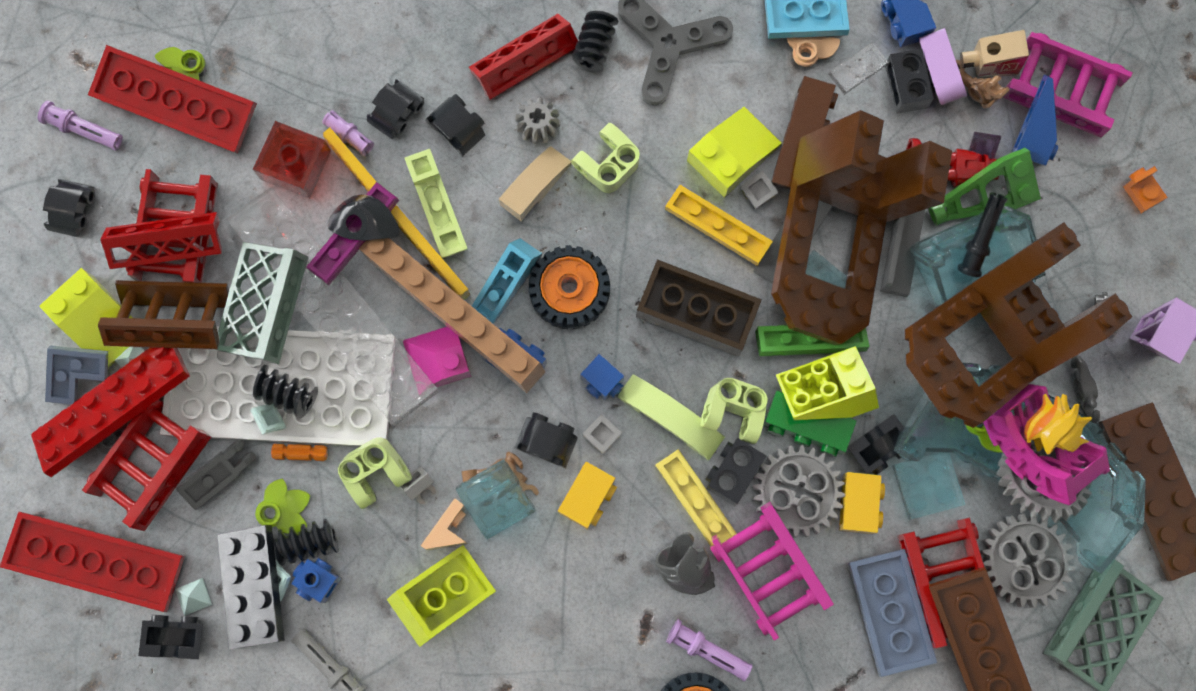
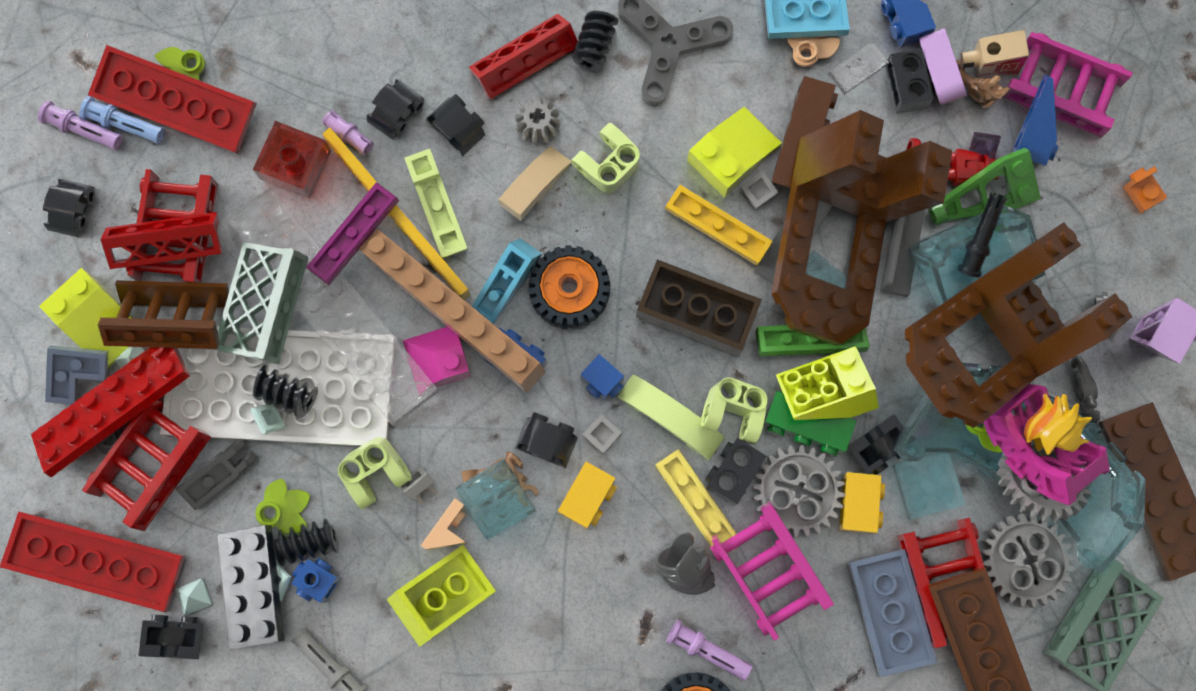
(111, 117): none -> light blue pin
(299, 452): orange axle -> none
(375, 218): black piece -> none

